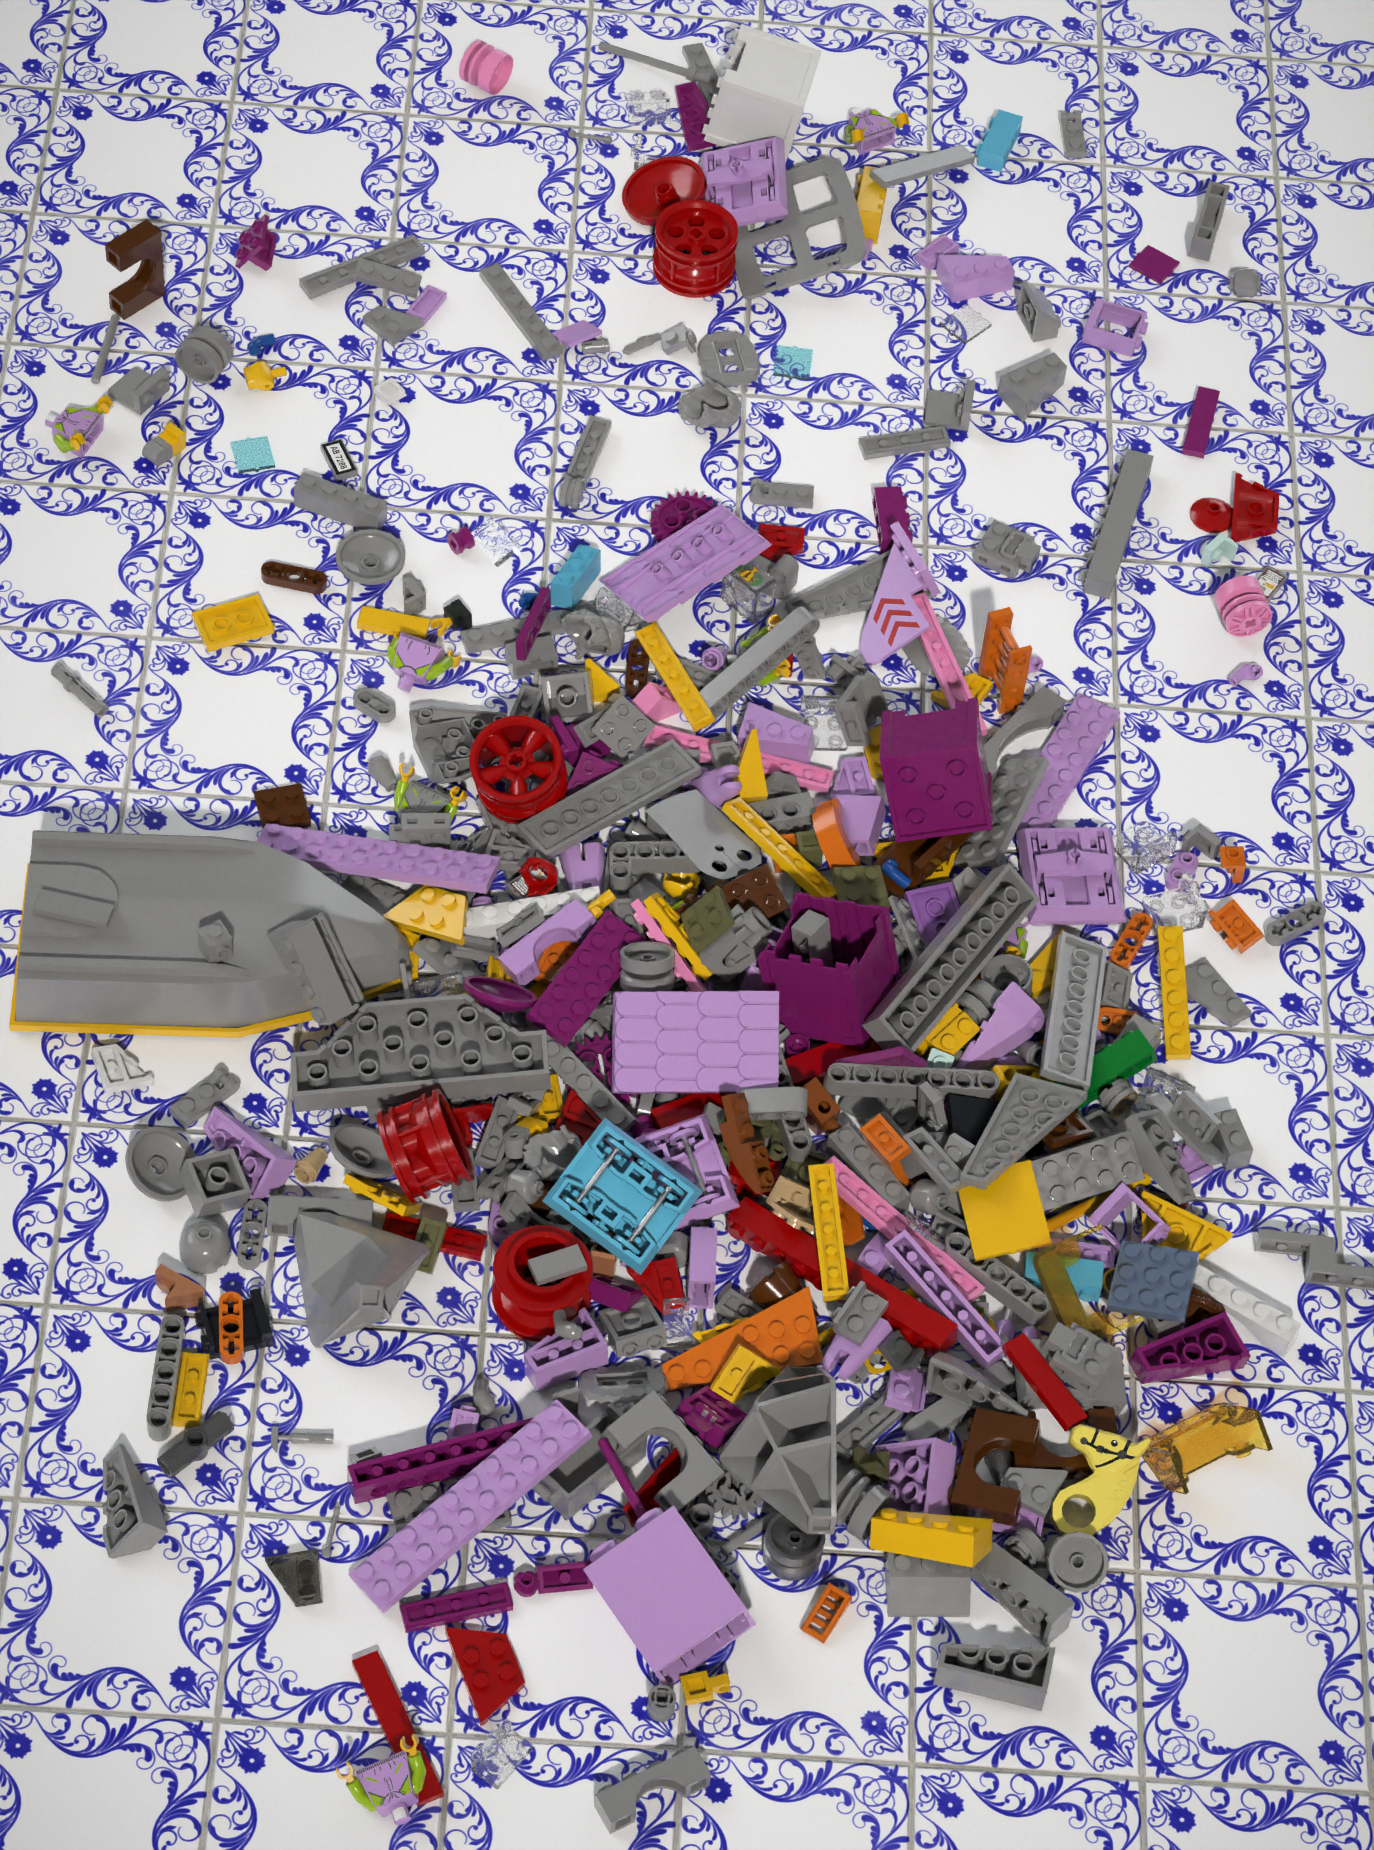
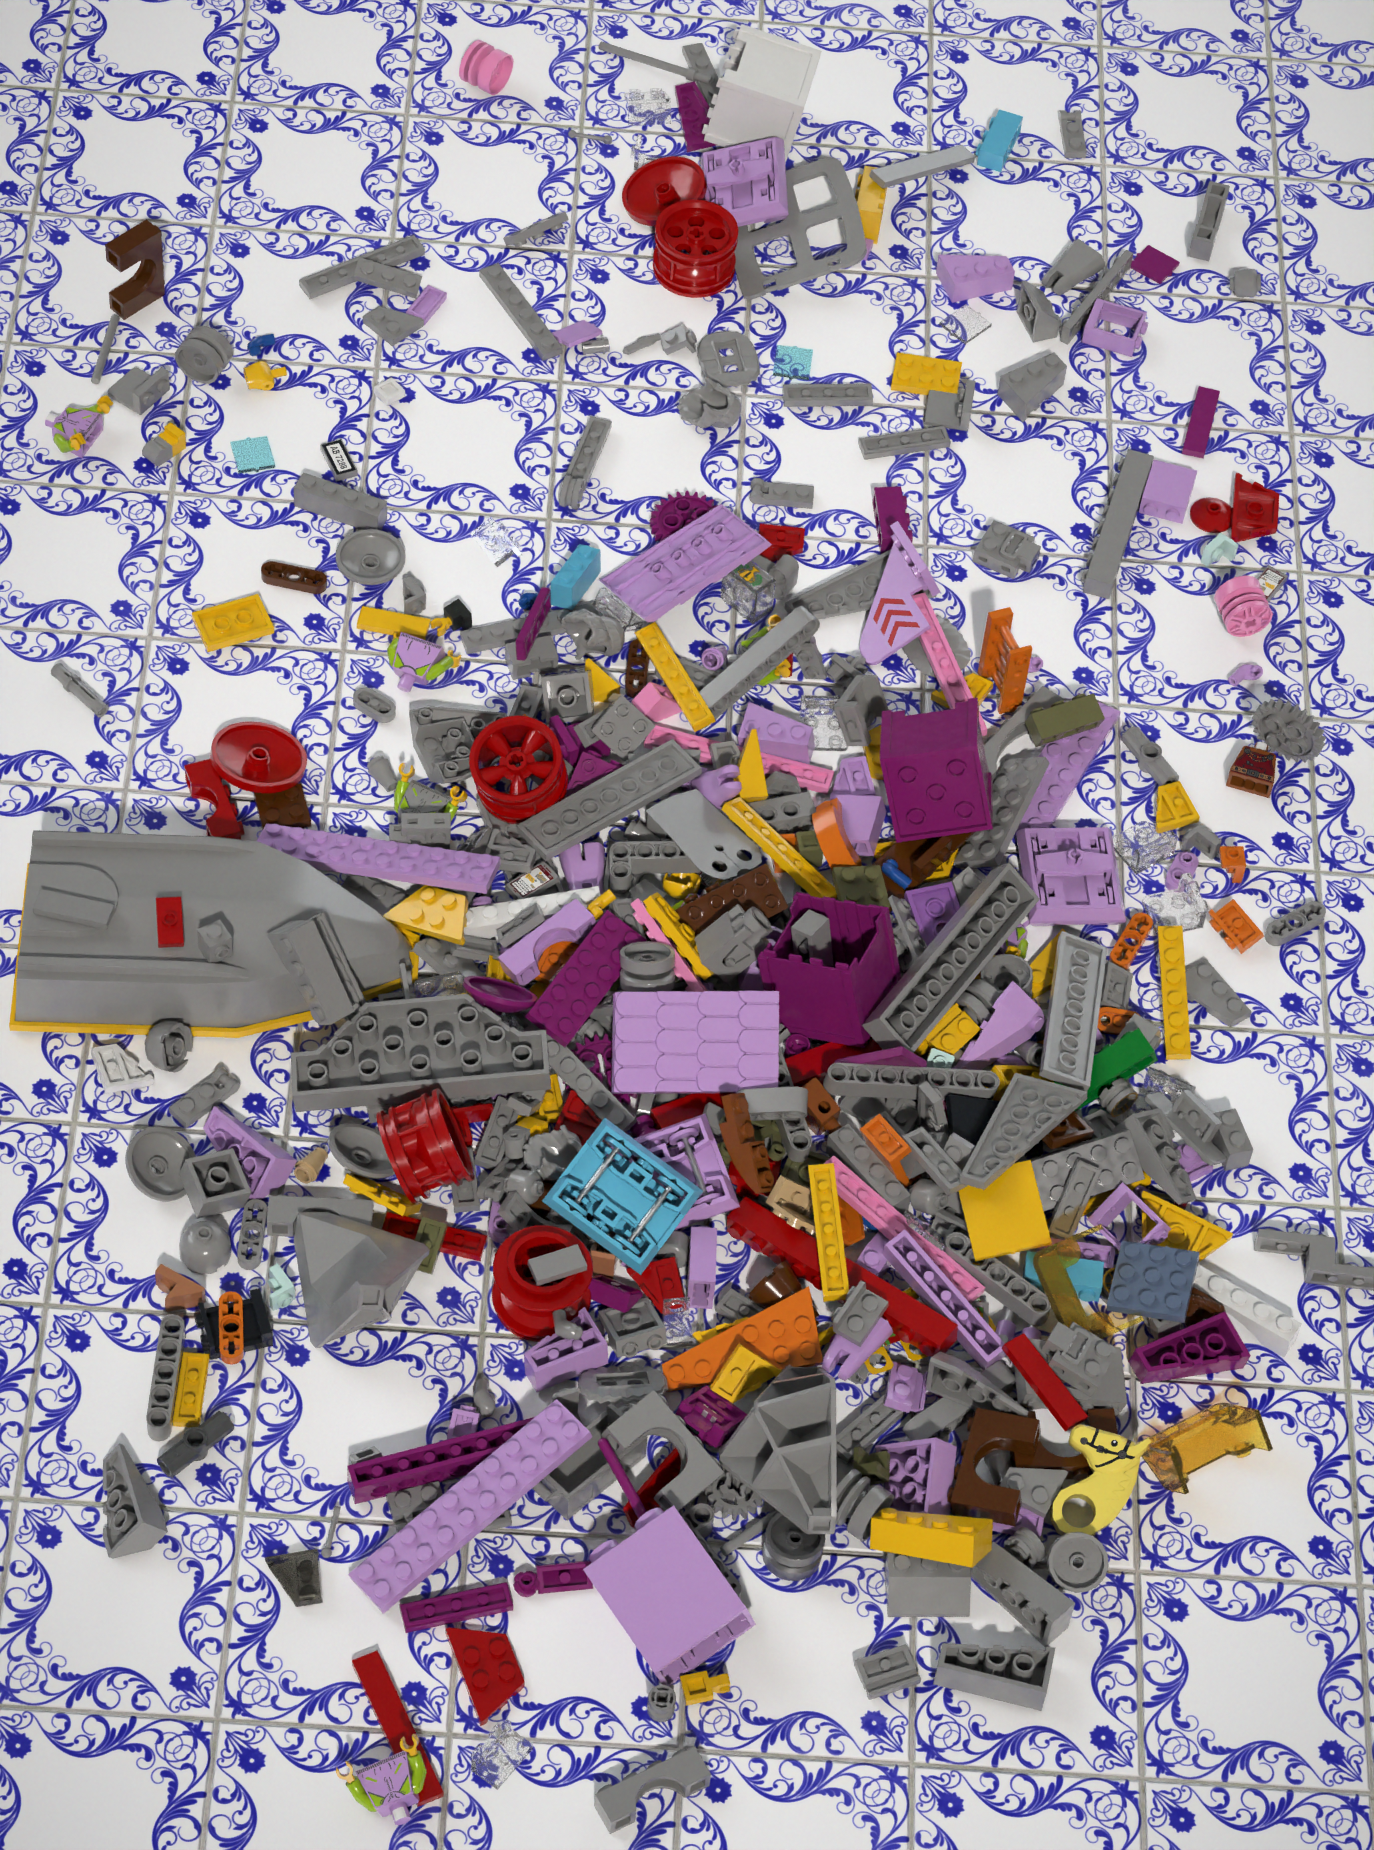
(168, 1045): none -> light grey cylinder
(169, 922): none -> red plate
(207, 785): none -> red arch
(256, 245): magenta bracket -> none
(258, 757): none -> red dish
(282, 1288): none -> light aqua bracket
(300, 1438): light grey piece -> none
(460, 540): magenta wheel -> none
(536, 230): none -> light grey plate
(537, 885): red piece -> none
(707, 919): olive plate -> none
(827, 395): none -> light grey plate
(837, 1594): orange slope -> none
(872, 130): lavender torso -> none
(887, 1672): none -> light grey plate
(900, 1353): dark grey bracket -> none
(921, 373): none -> yellow plate
(941, 246): lavender tile -> none
(1064, 719): none -> olive brick
(1073, 267): none -> light grey piece
(1074, 1199): none -> light grey tile
(1100, 290): none -> light grey plate
(1149, 756): none -> light grey piece
(1168, 491): none -> lavender brick
(1174, 808): none -> yellow wing
(1253, 770): none -> torso
(1288, 730): none -> light grey gear

